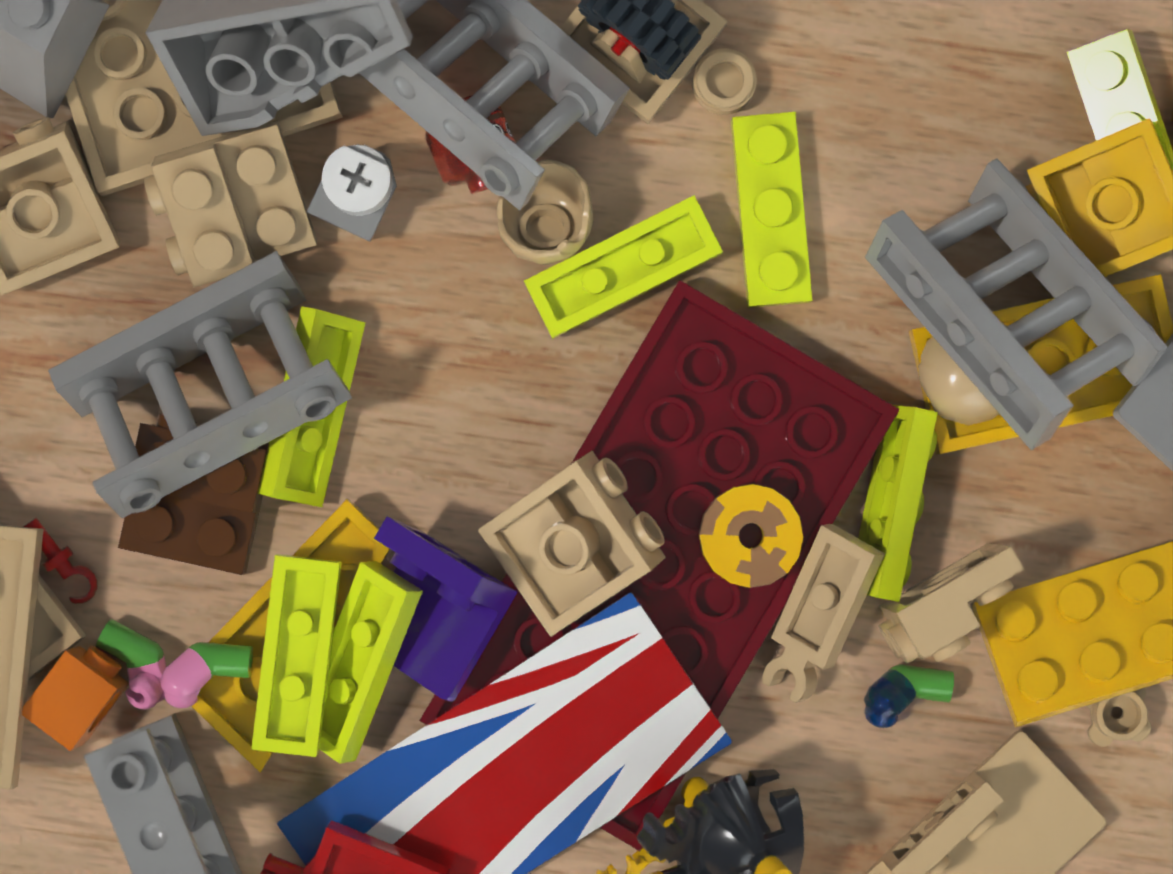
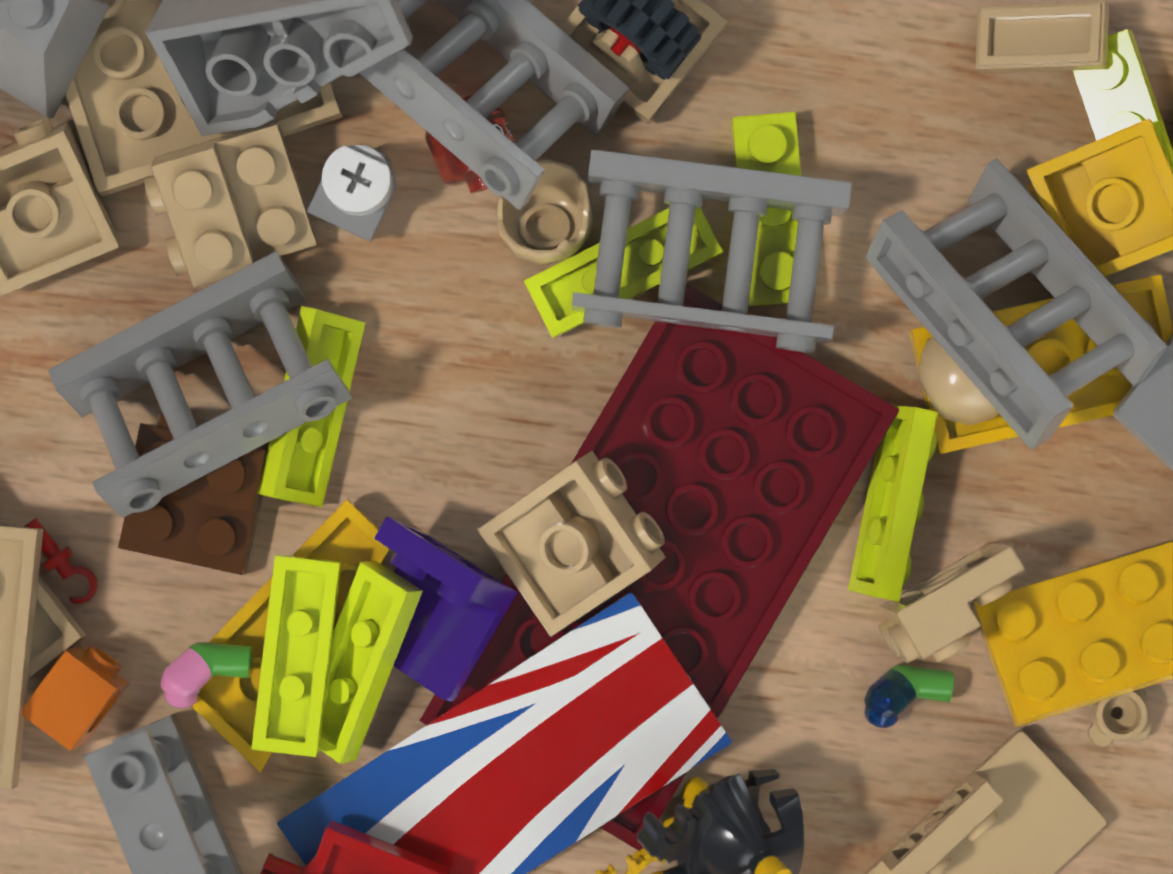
(143, 660): arm -> none
(724, 81): tan tile -> none
(748, 196): none -> light grey fence
(780, 535): yellow piece -> none
(822, 608): tan plate -> none
(1042, 37): none -> tan tile

